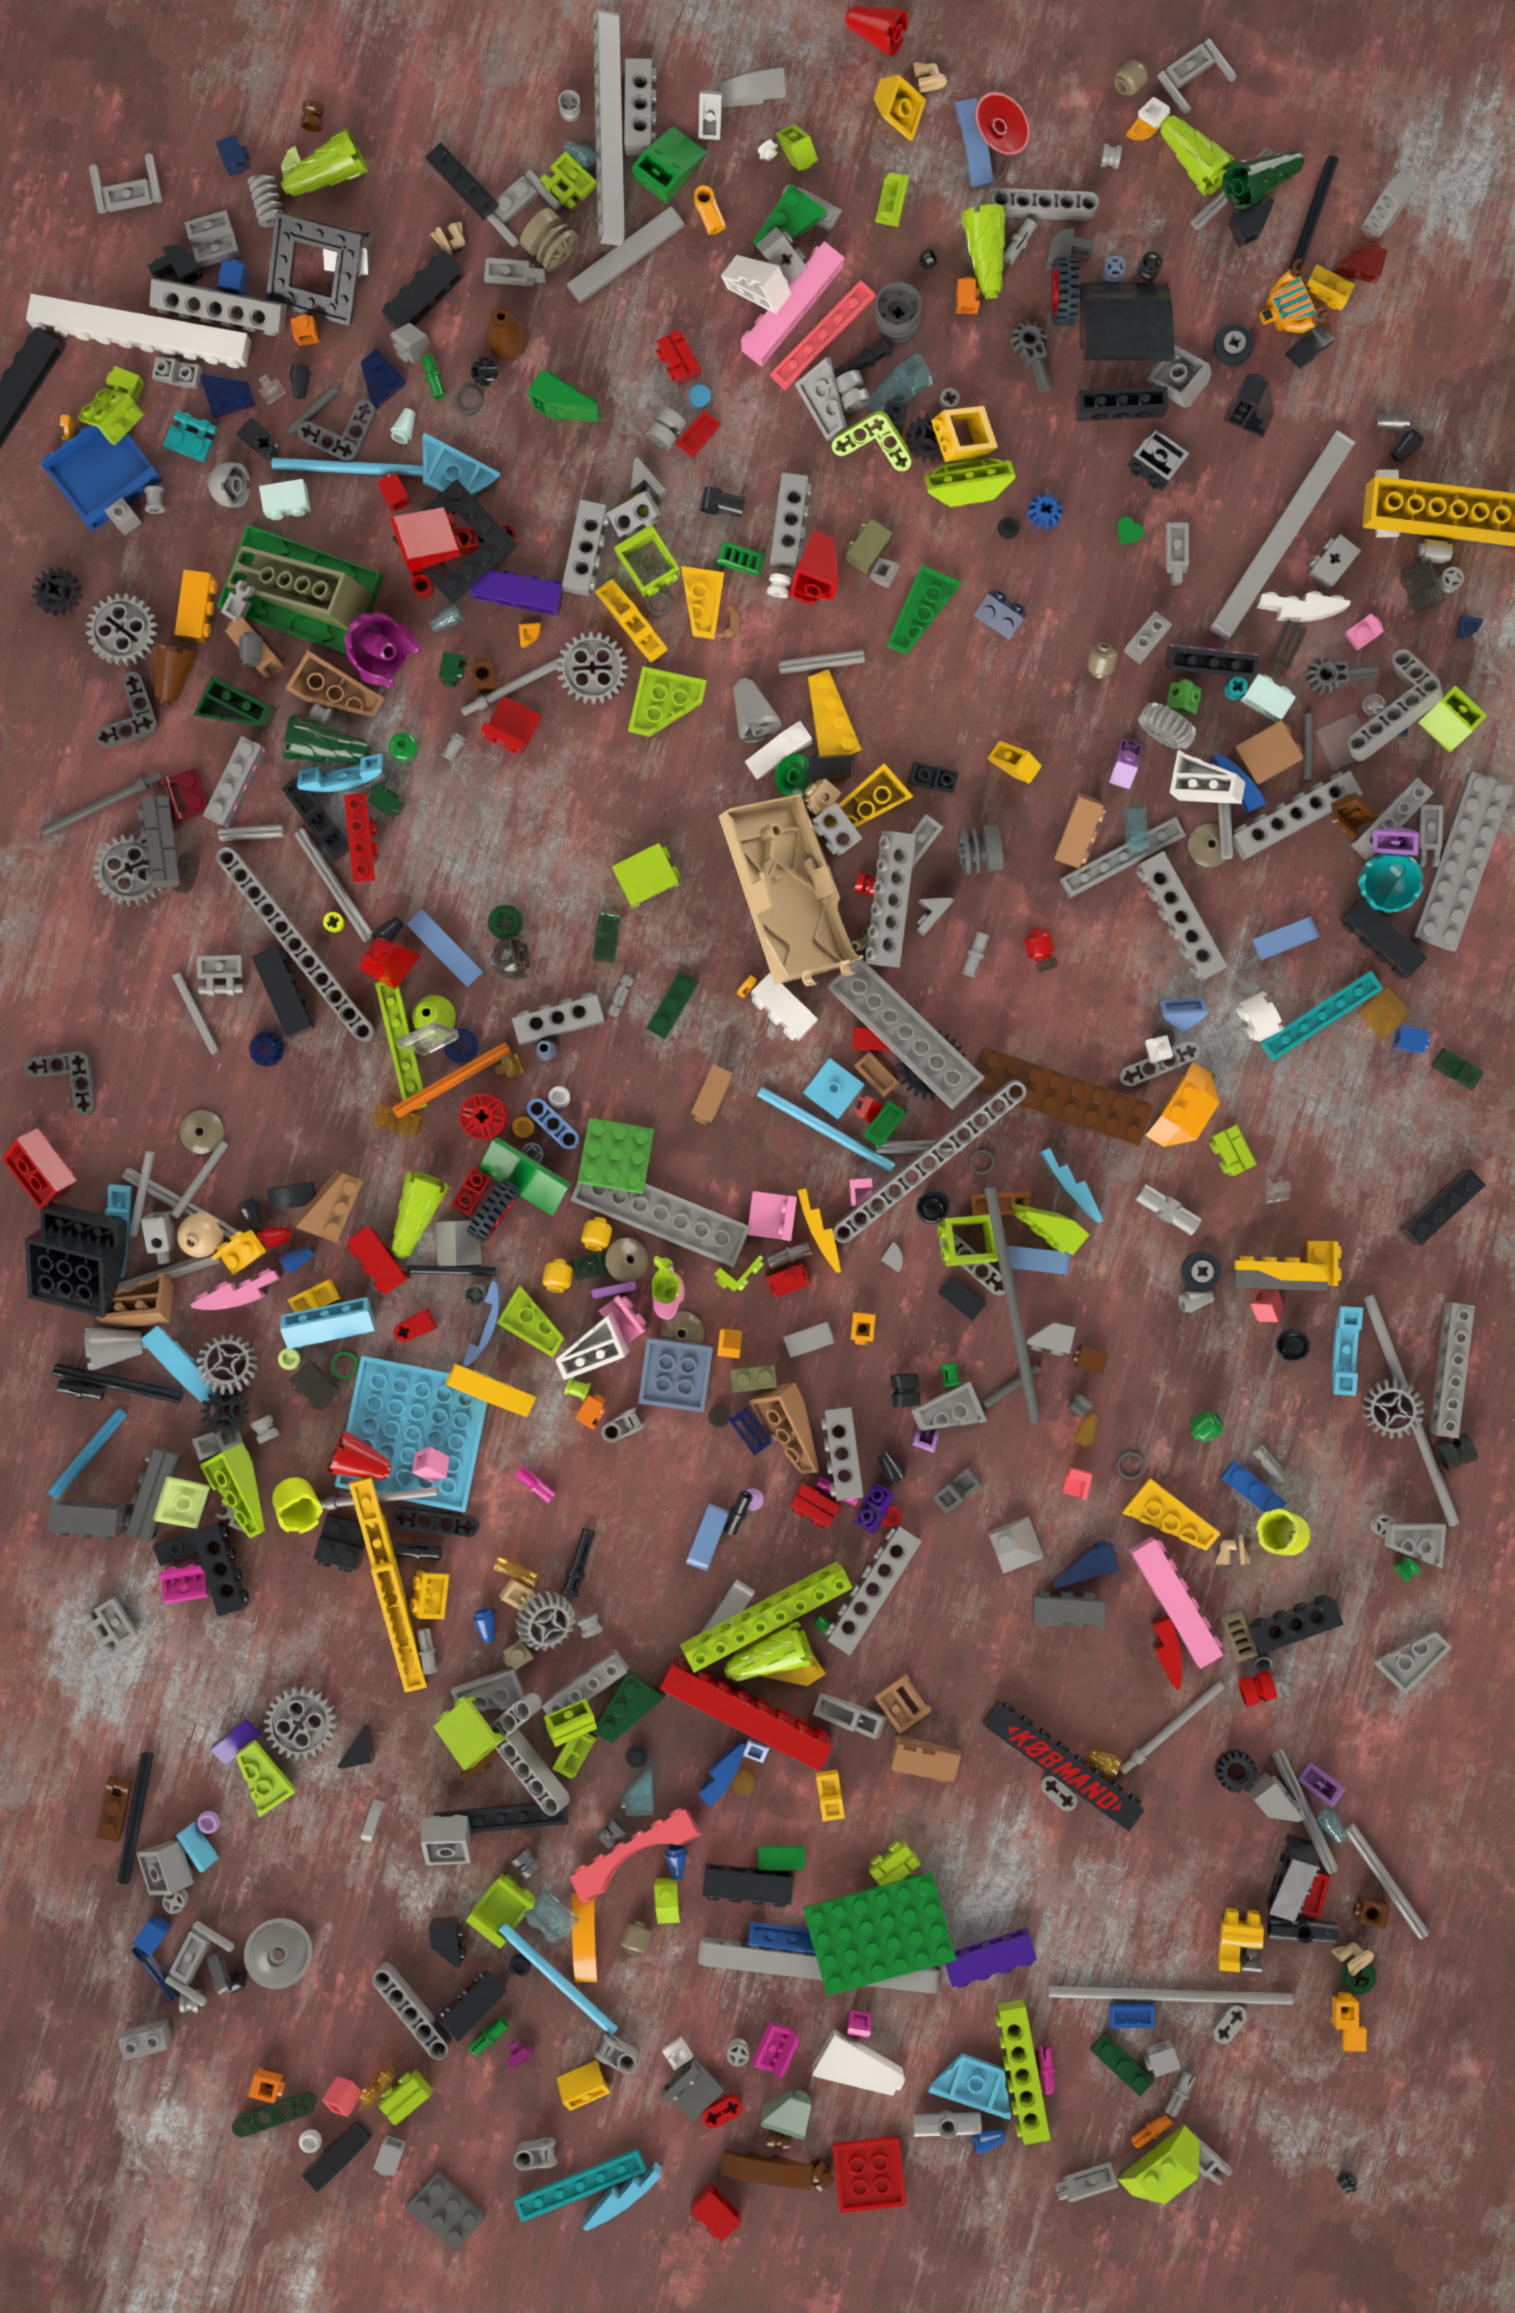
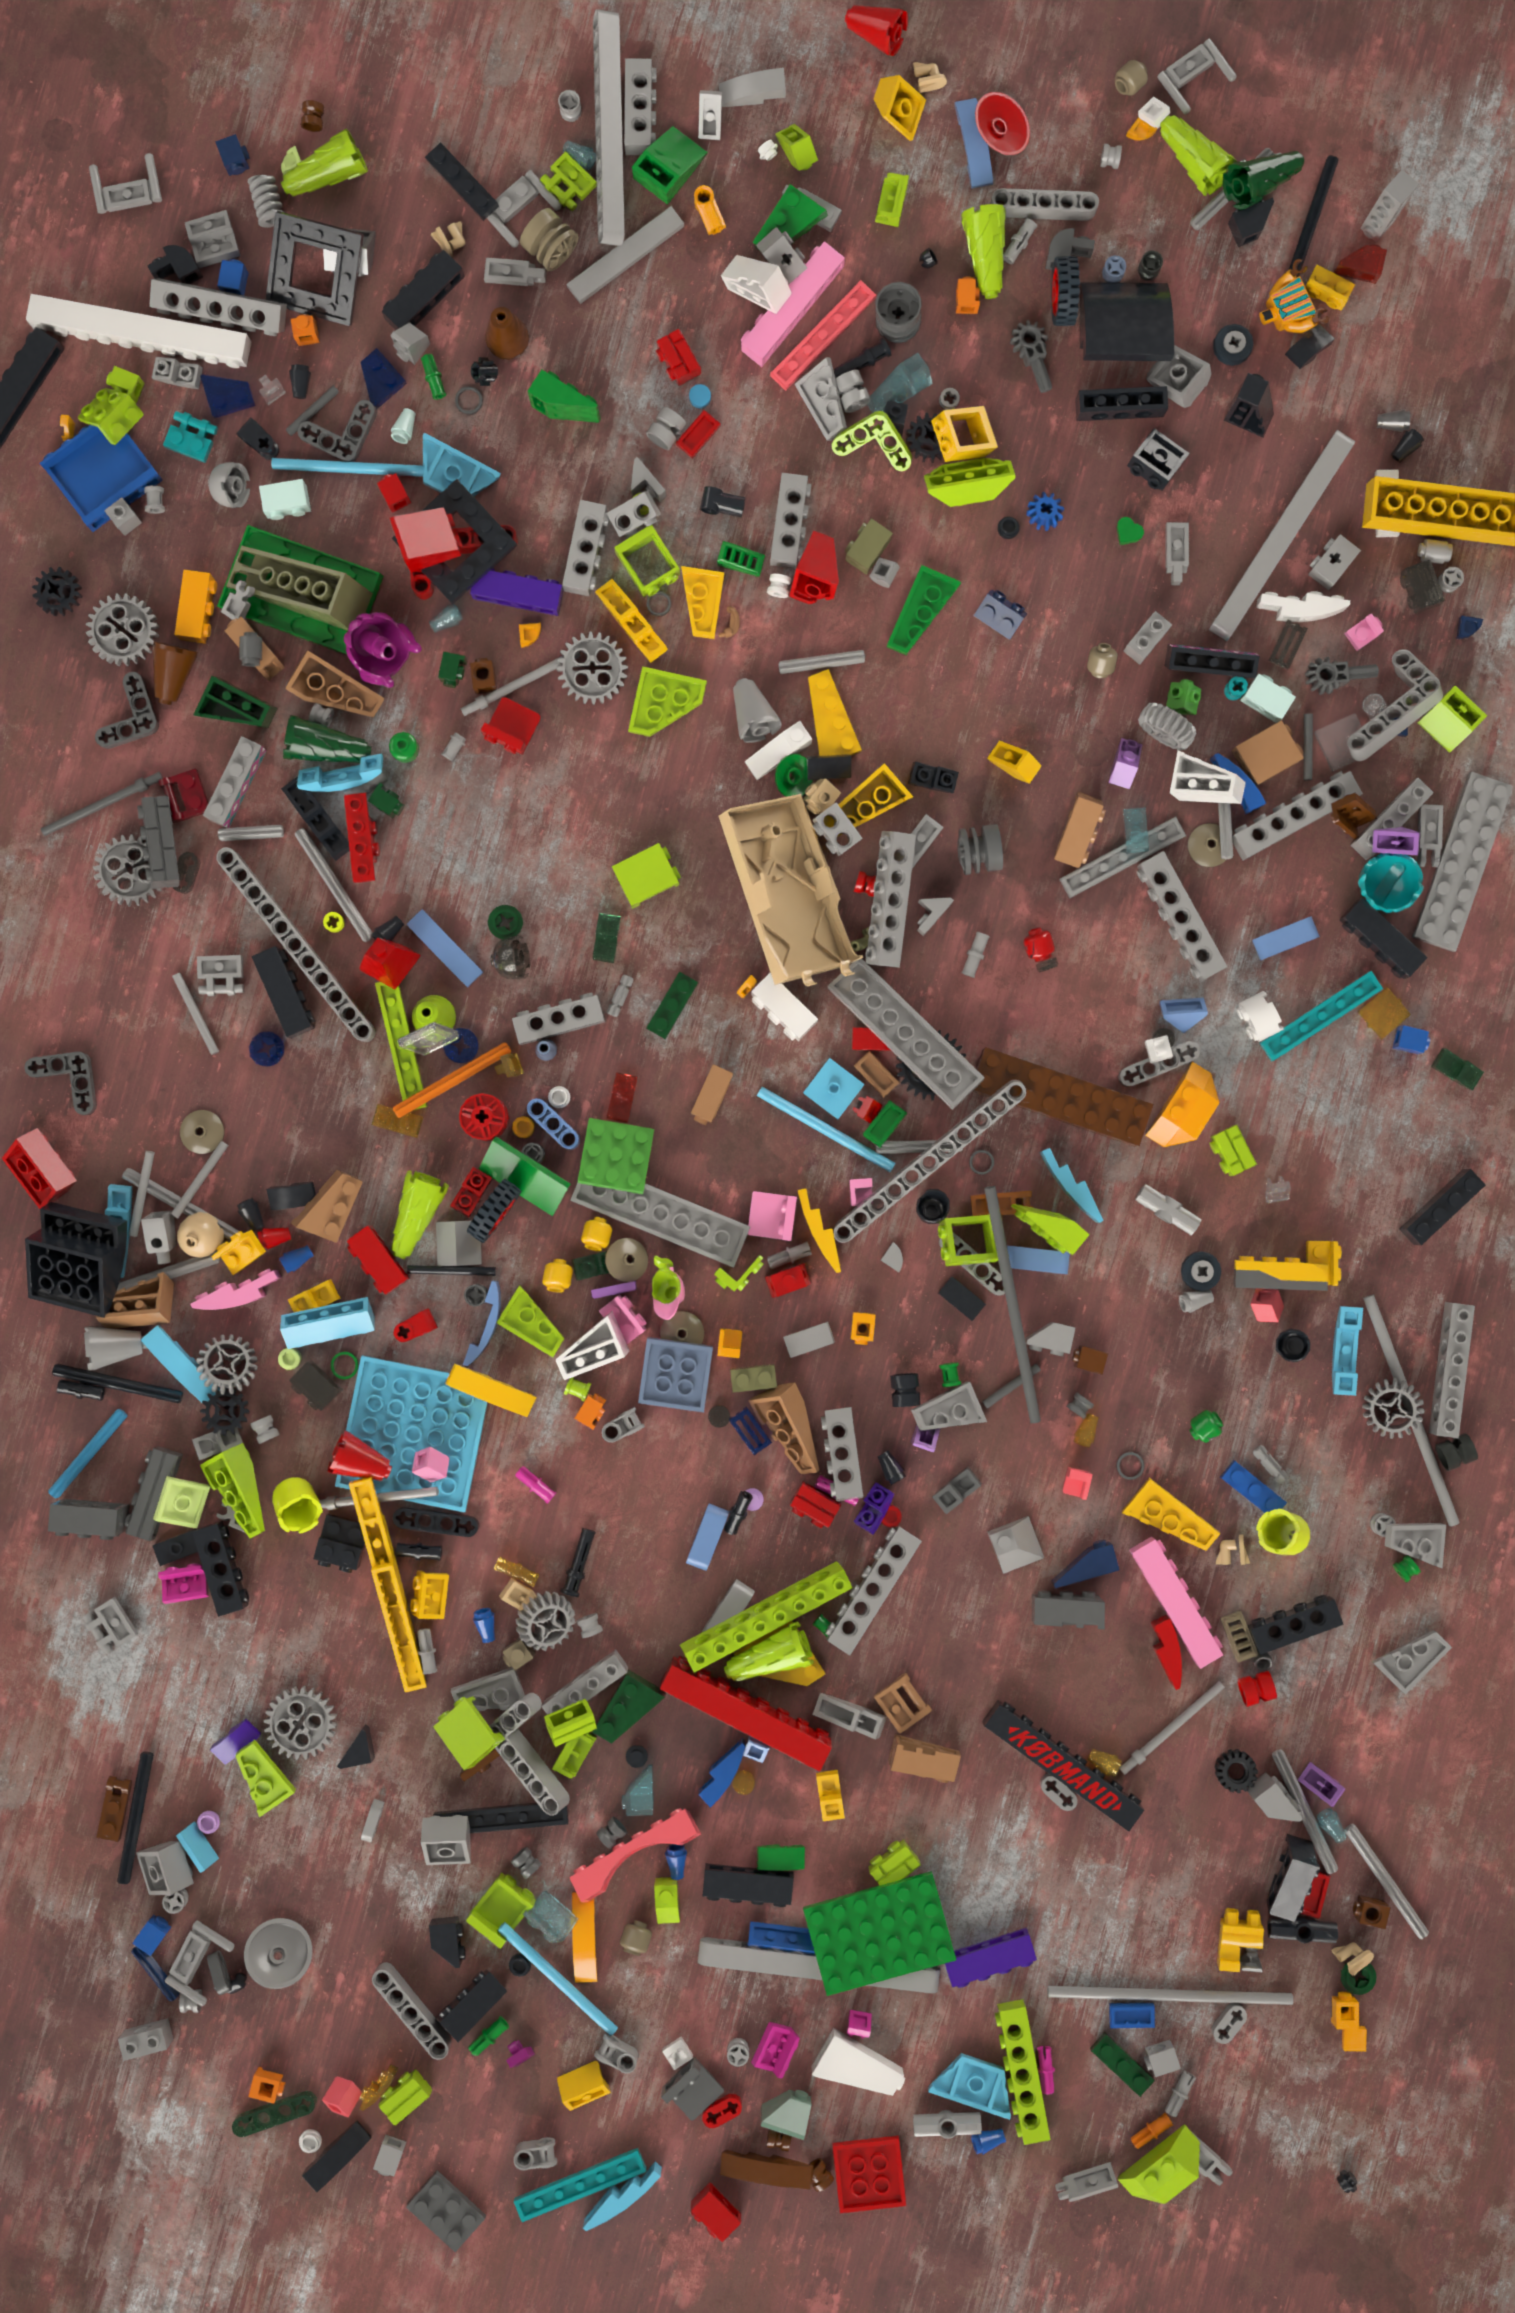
(622, 1097): none -> clear red slope

